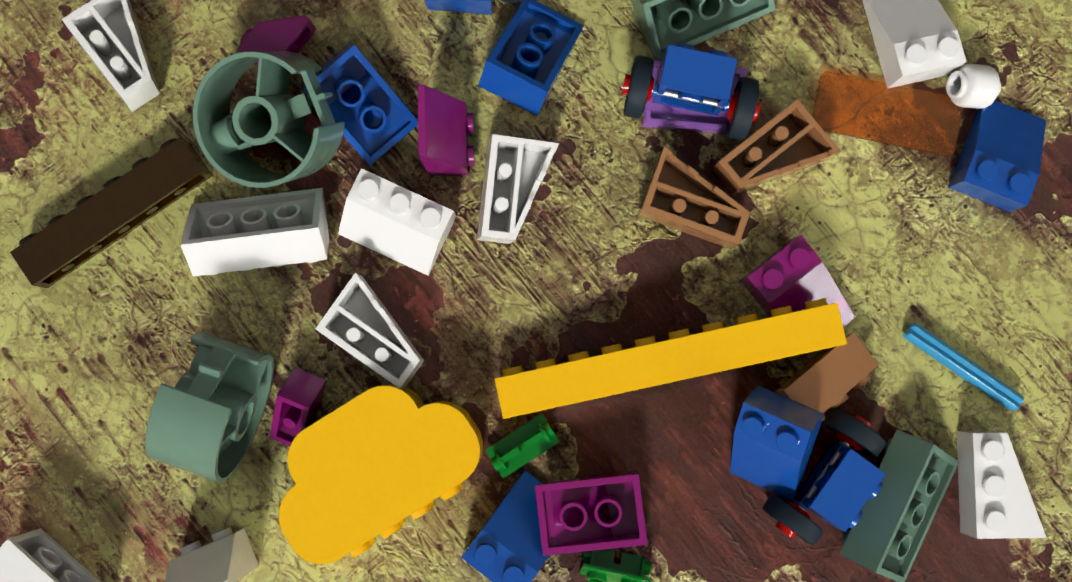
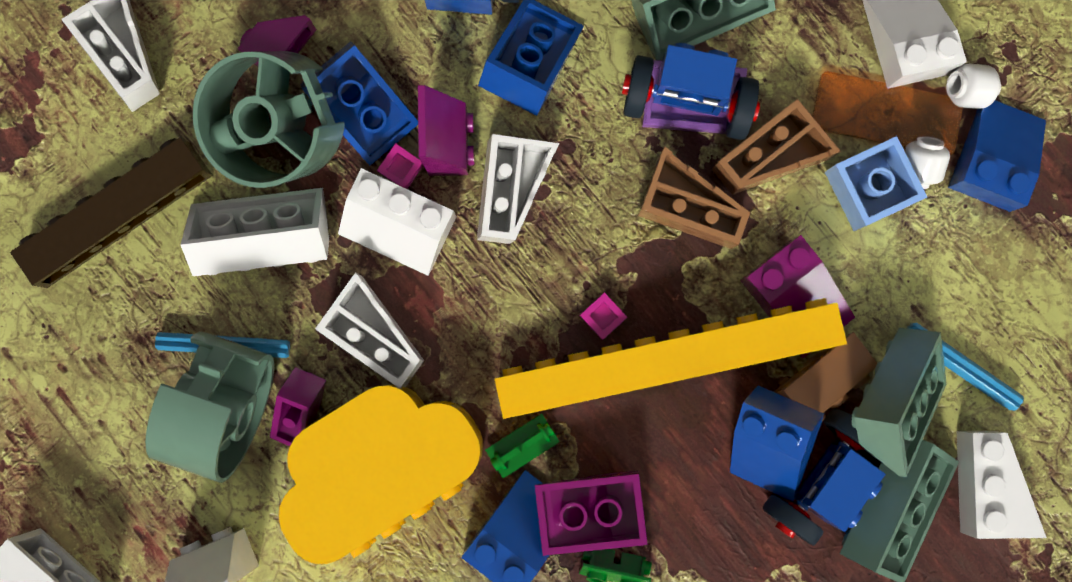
(182, 343): none -> dark azure axle
(400, 166): none -> dark pink plate
(603, 316): none -> dark pink plate
(875, 183): none -> light blue brick
(902, 398): none -> sand green slope
(928, 160): none -> white head

